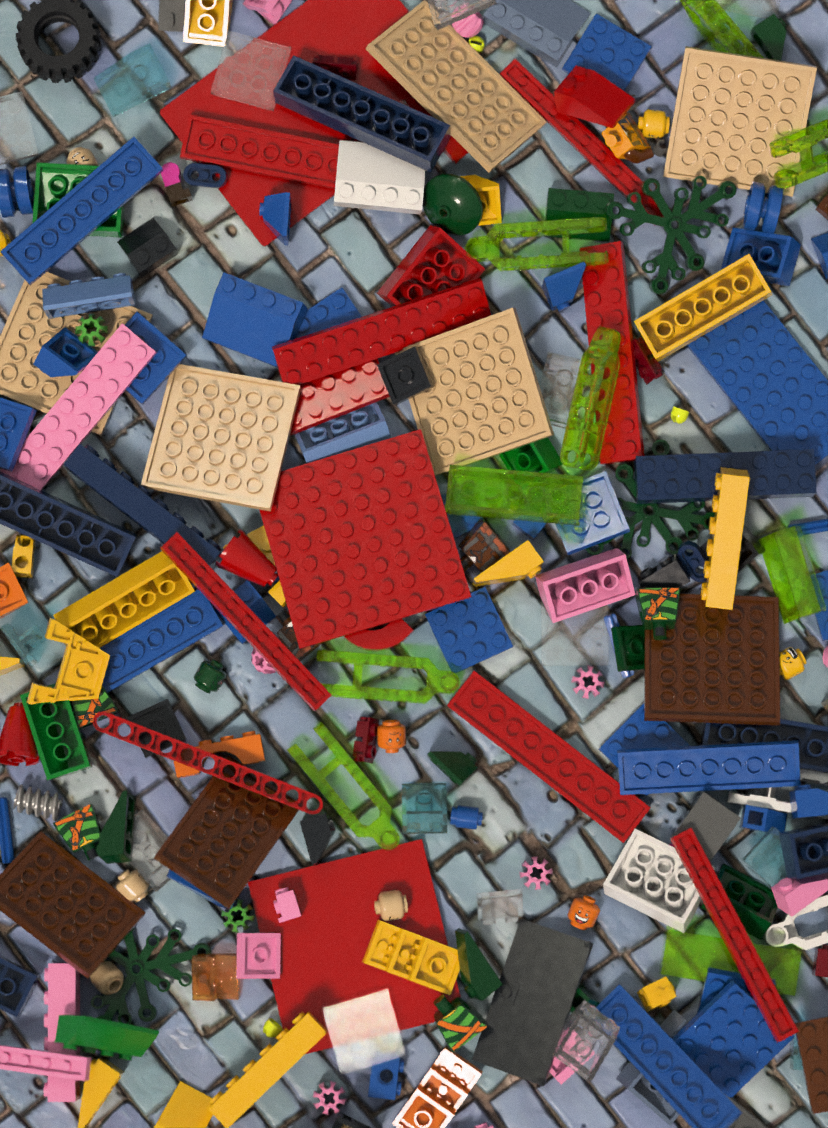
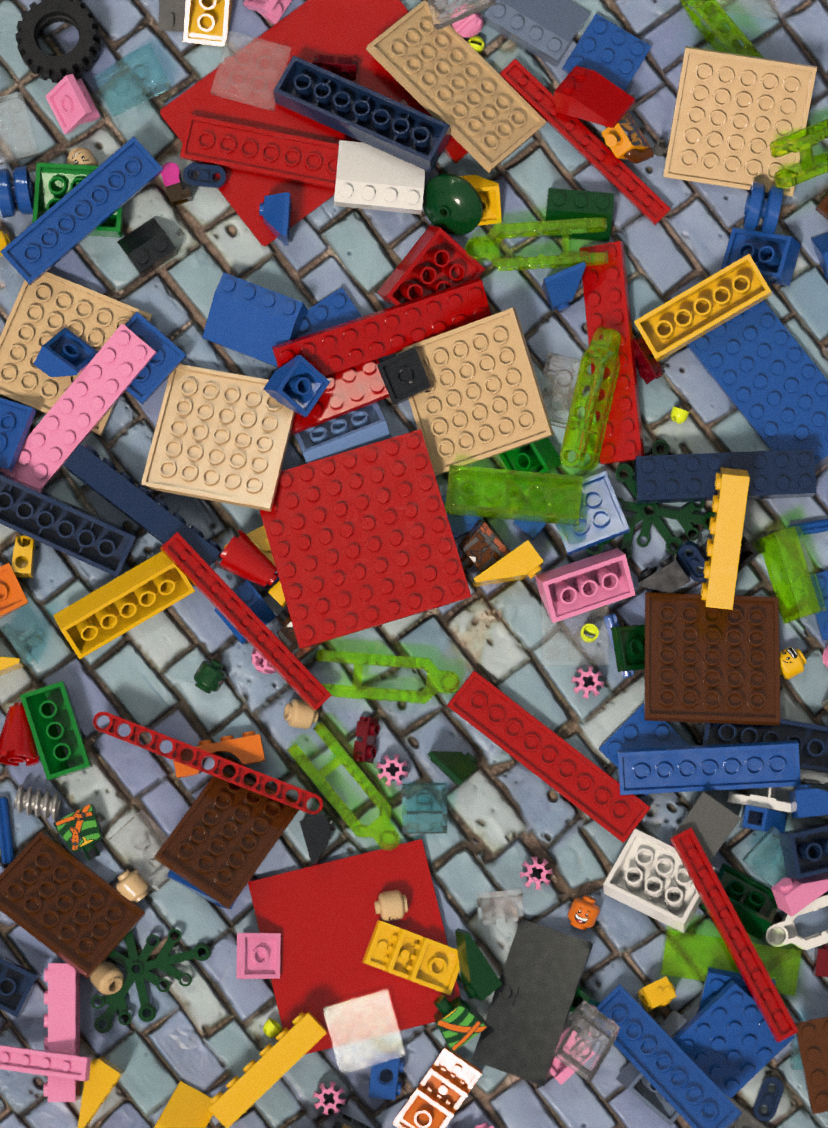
(71, 103): none -> bright pink bracket
(80, 670): yellow wing -> none
(87, 709): torso -> none
(88, 296): medium blue slope -> none
(94, 335): bright green piece -> none
(103, 1036): green slope -> none
(118, 833): dark green slope -> none
(159, 639): blue plate -> none
(159, 719): black plate -> none
(215, 977): clear orange slope -> none
(239, 922): bright green piece -> none
(286, 905): bright pink brick -> none
(297, 385): none -> blue slope
(299, 714): none -> tan head
(381, 639): red arch -> none
(387, 774): none -> bright pink piece
(391, 736): orange head -> none
(466, 817): blue brick -> none
(469, 631): blue plate -> none
(589, 629): none -> neon yellow hinge
(654, 123): yellow head -> none
(658, 609): torso -> none
(695, 210): dark green plant -> none
(767, 1098): none -> dark blue plate
(770, 36): dark green slope -> none

